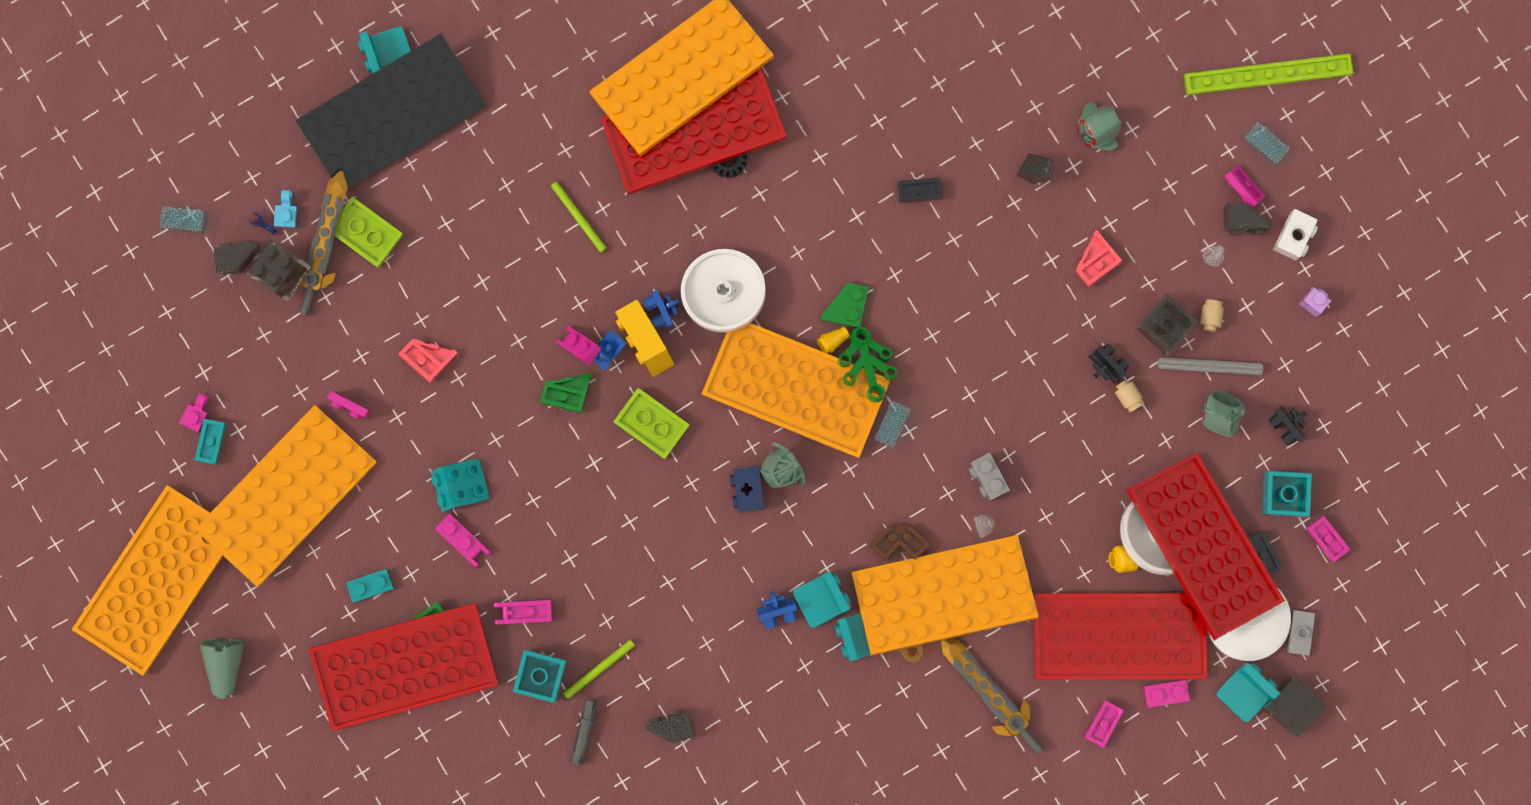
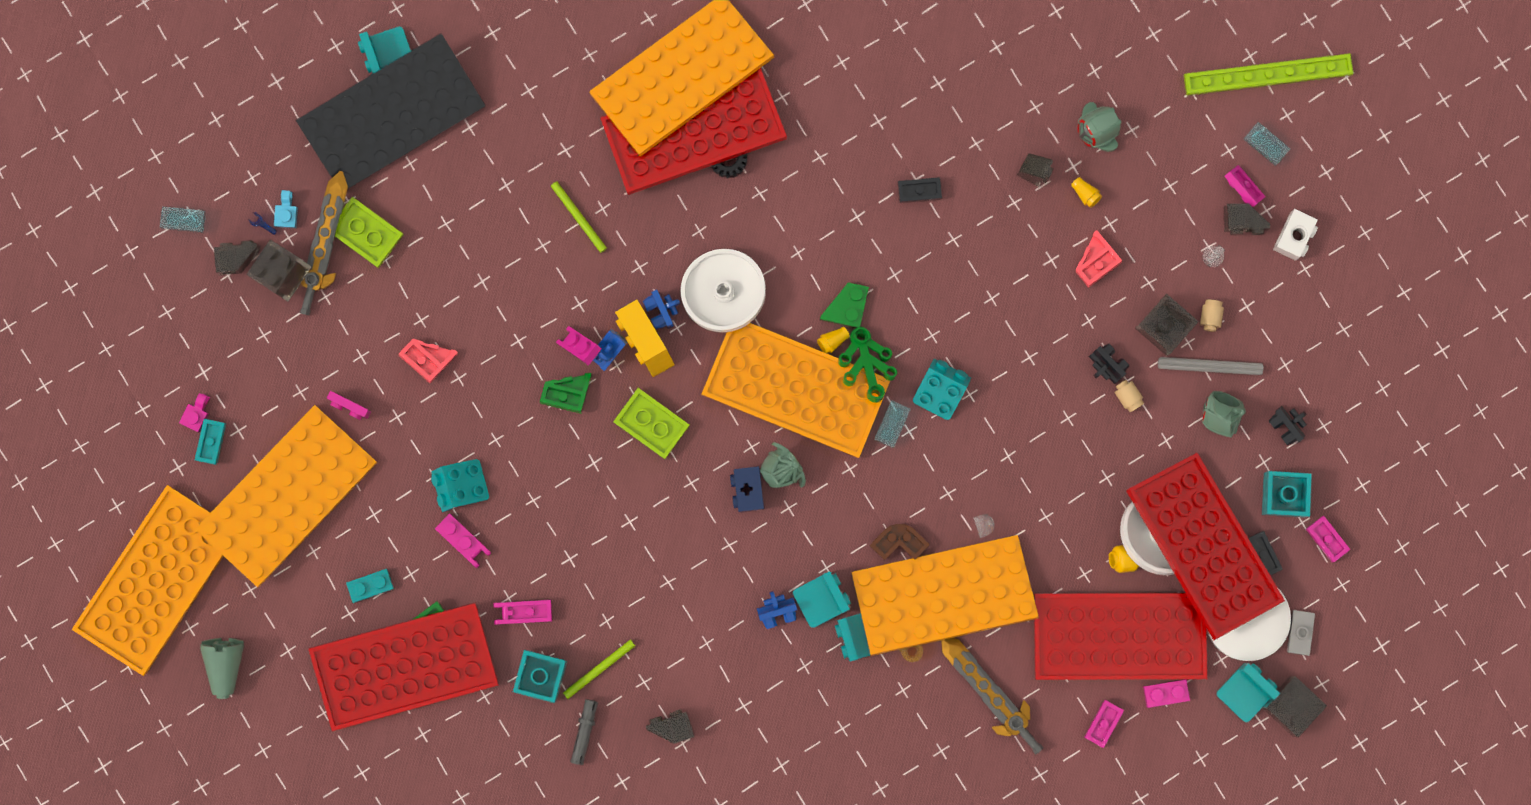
(941, 389): none -> teal bracket
(989, 477): light grey brick -> none
(1087, 193): none -> yellow cone
(1315, 301): lavender brick -> none

